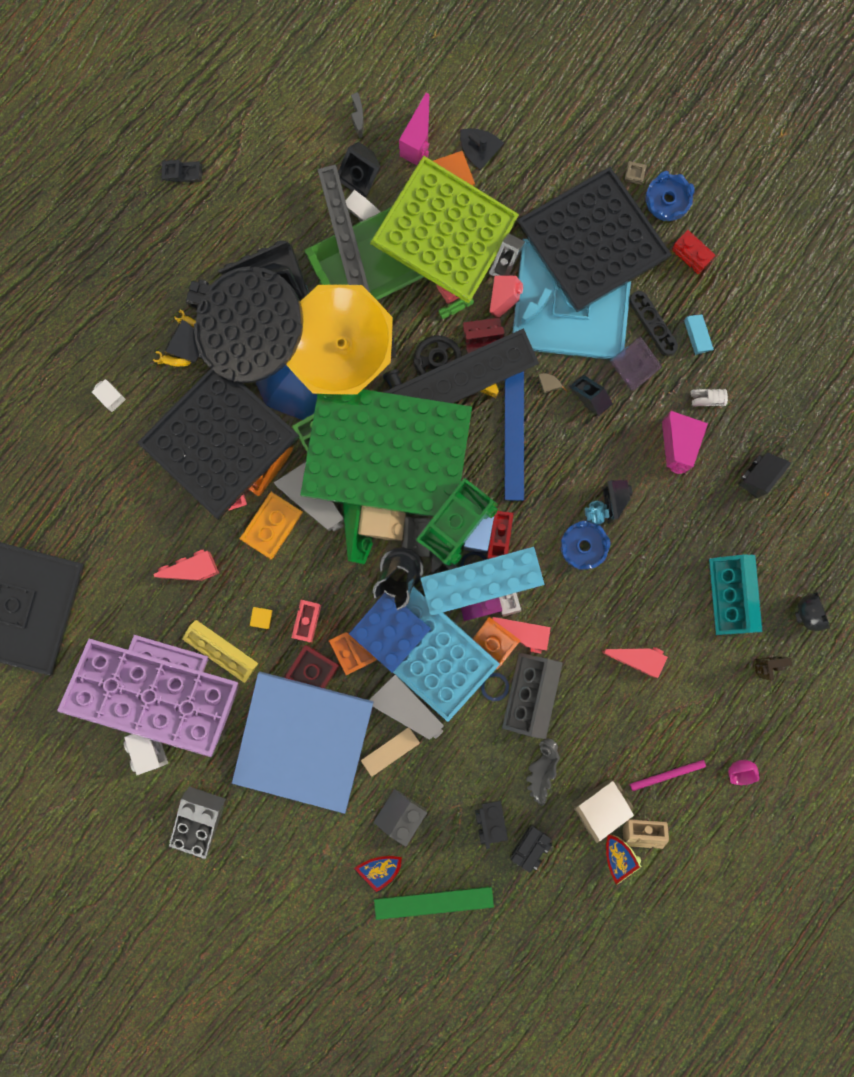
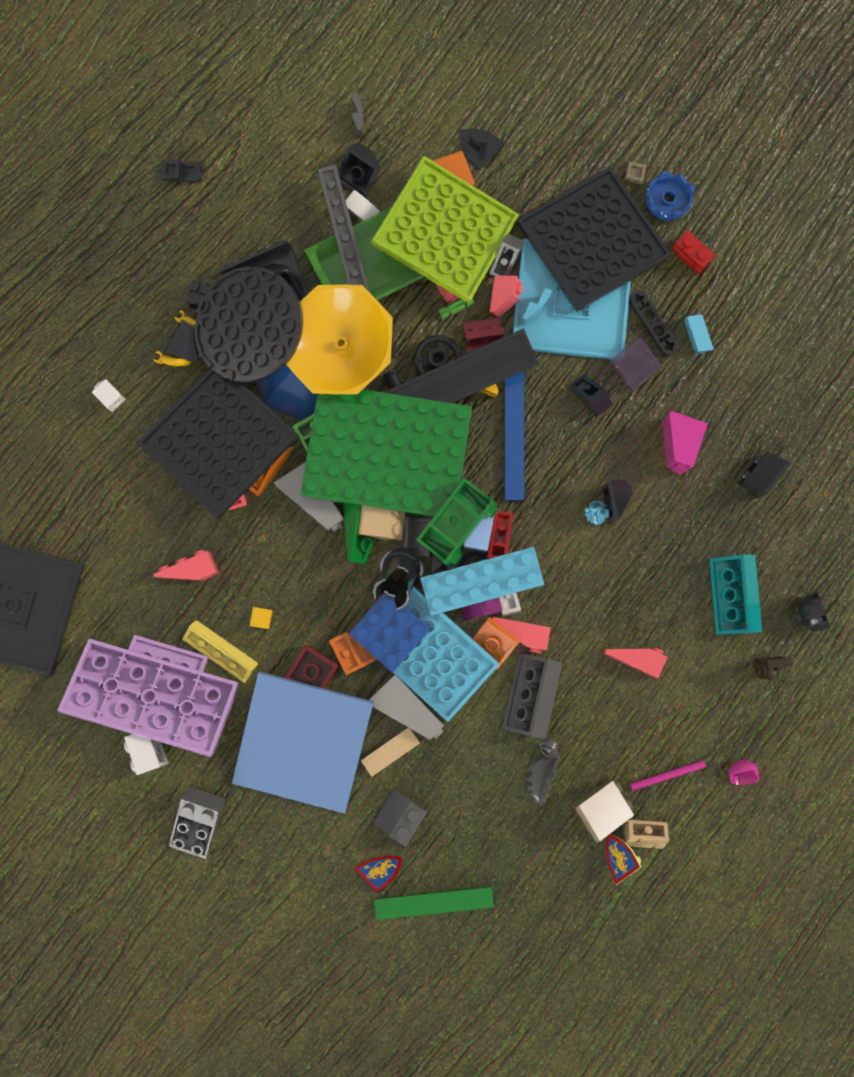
(271, 525): light orange tile -> none
(306, 621): coral brick -> none
(414, 140): dark pink slope -> none
(492, 822): black bracket -> none
(506, 688): dark blue piece -> none
(531, 848): black brick -> none
(549, 382): dark tan tile -> none
(598, 542): blue plate -> none
(709, 397): white hinge -> none

